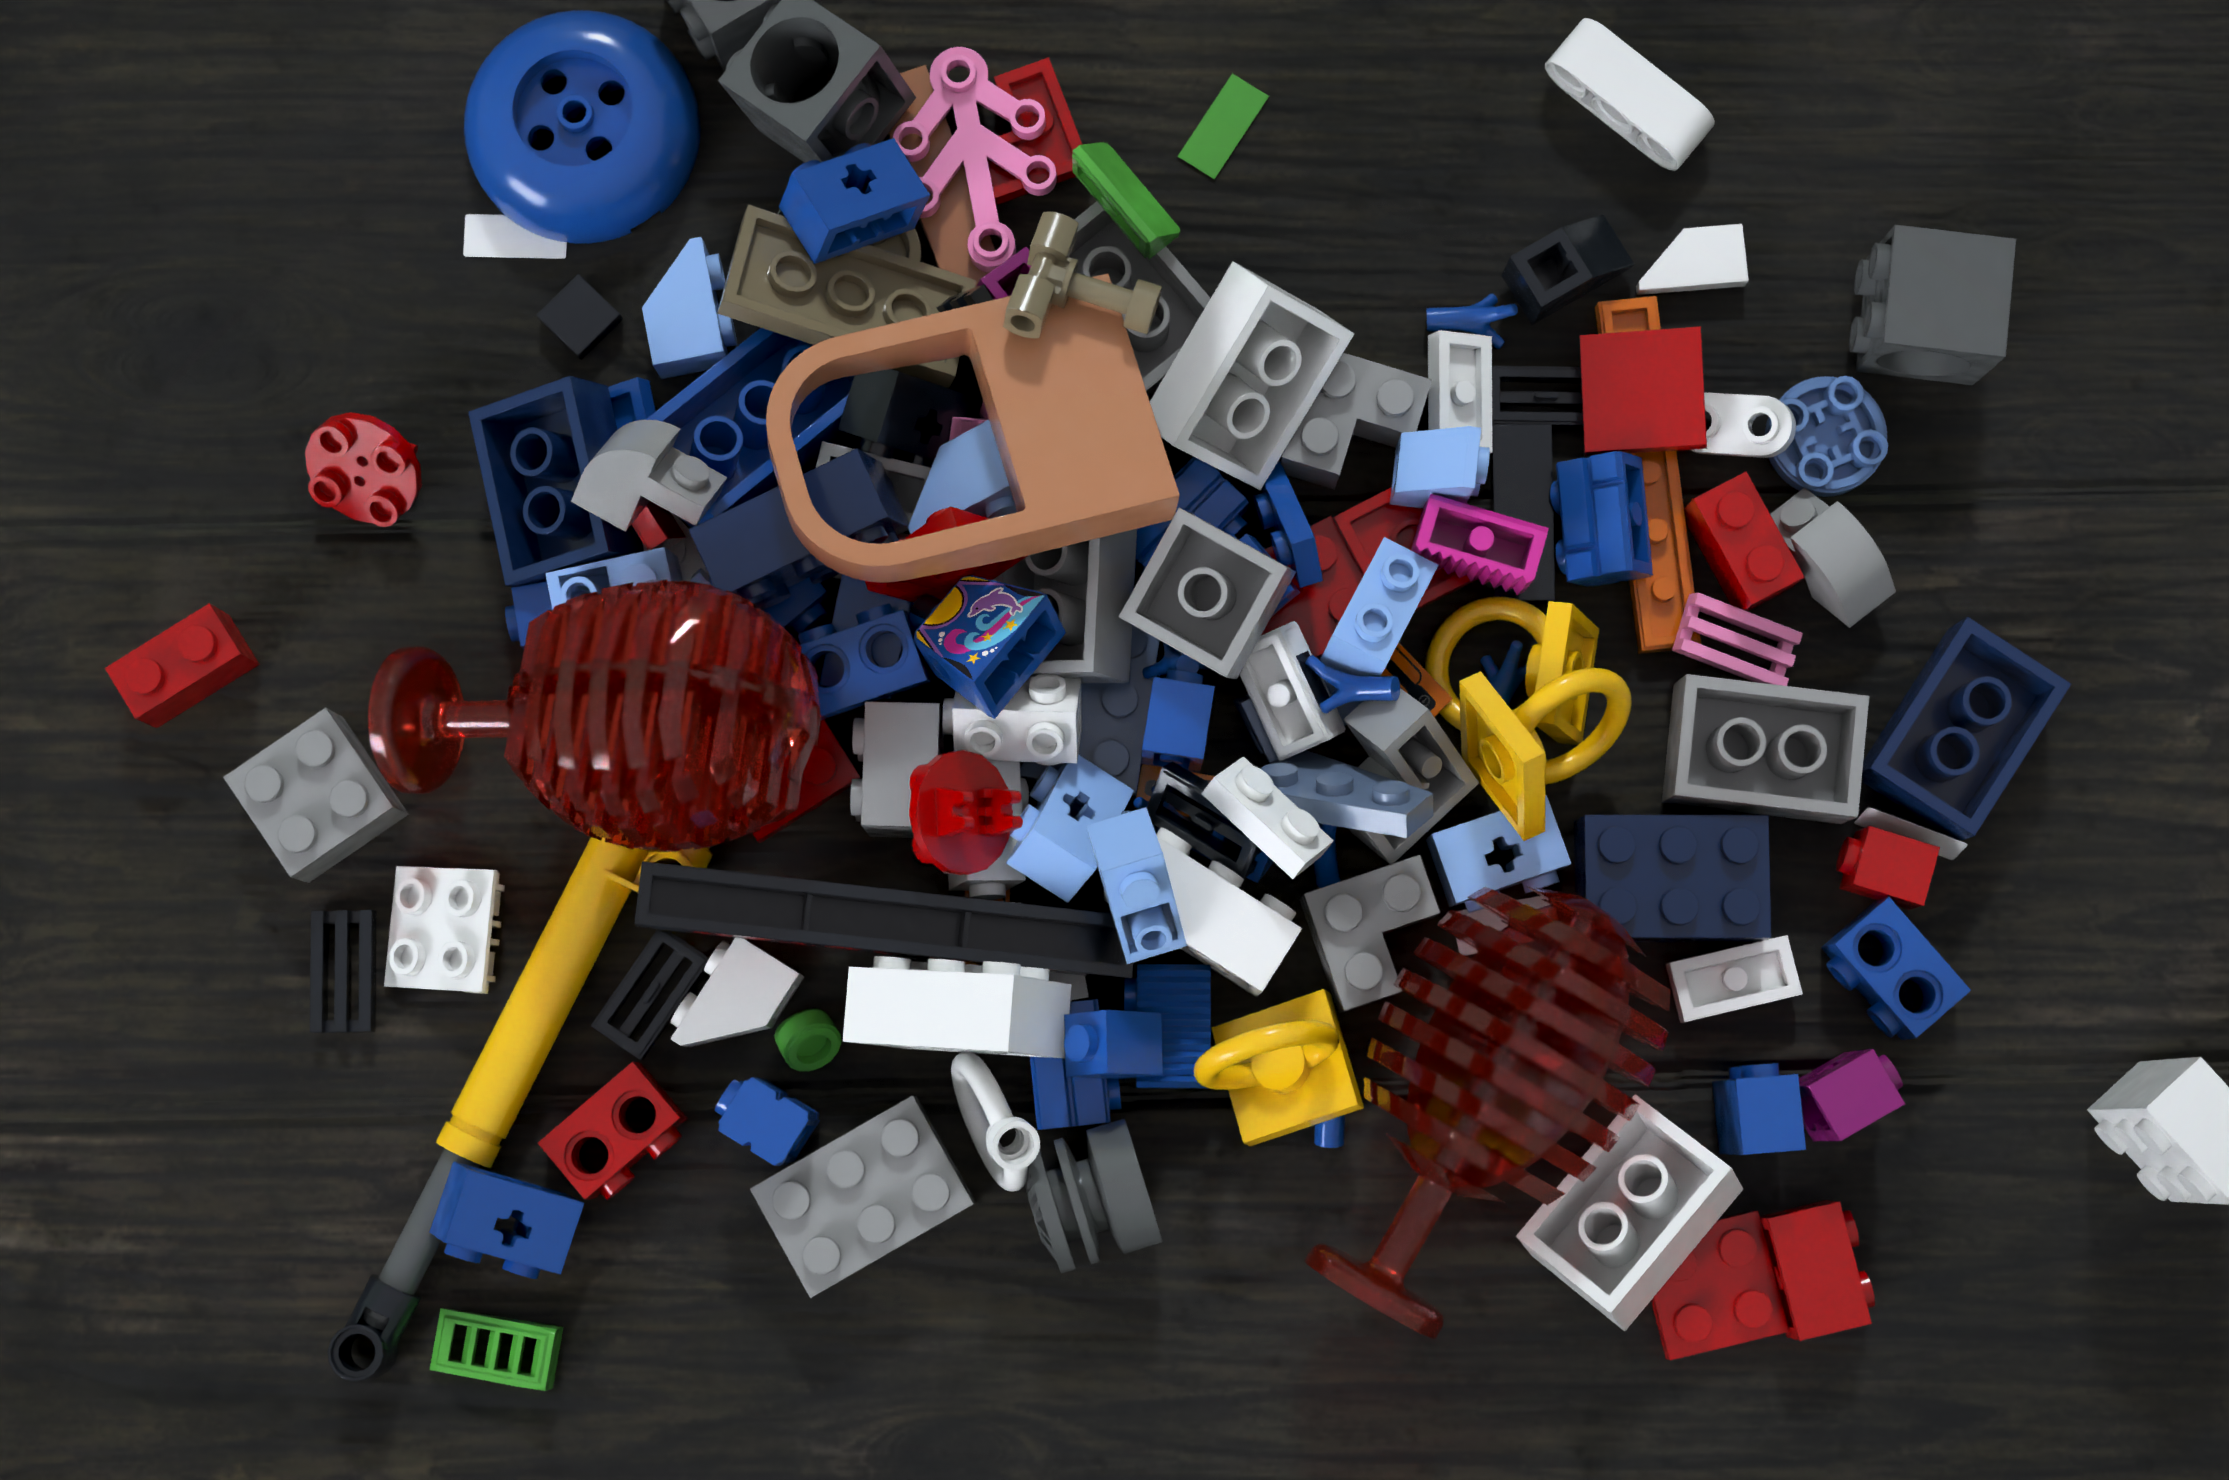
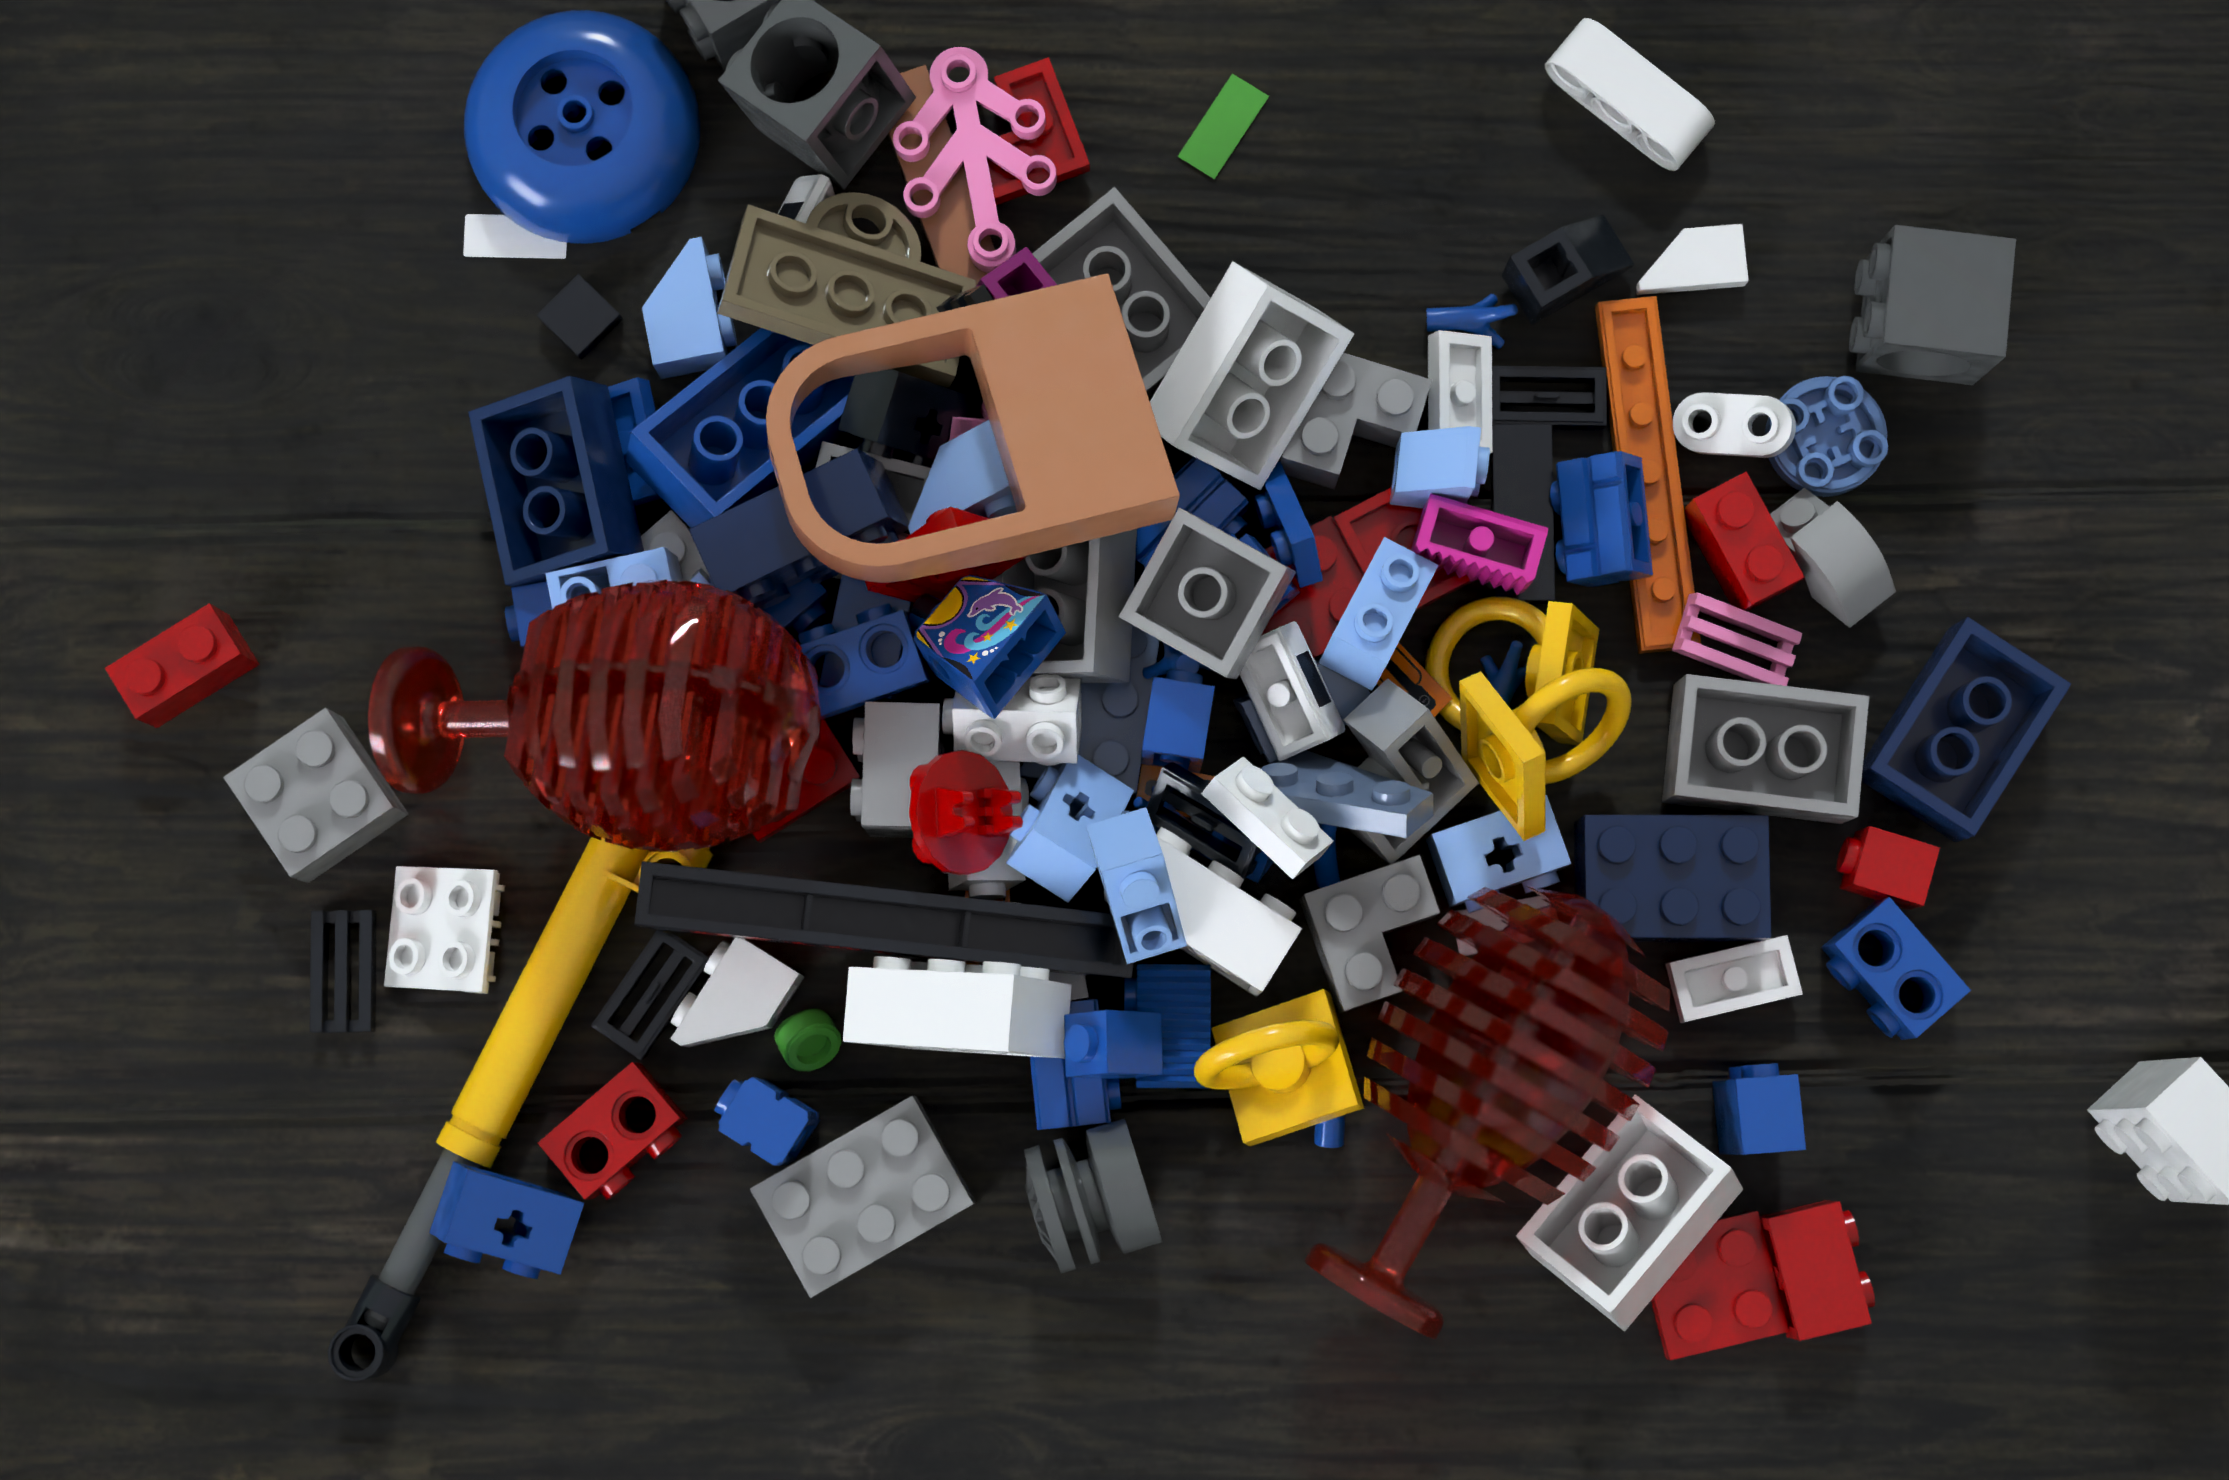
(336, 464): red plate -> none
(545, 1356): bright green slope -> none
(644, 467): light grey brick -> none
(657, 527): red tile -> none
(853, 199): blue brick -> none
(988, 1118): white piece -> none
(1055, 279): dark tan bar -> none
(1124, 198): bright green slope -> none
(1353, 687): blue bar -> none
(1643, 391): red tile -> none
(1848, 1094): magenta brick -> none
(1949, 847): white sticker -> none

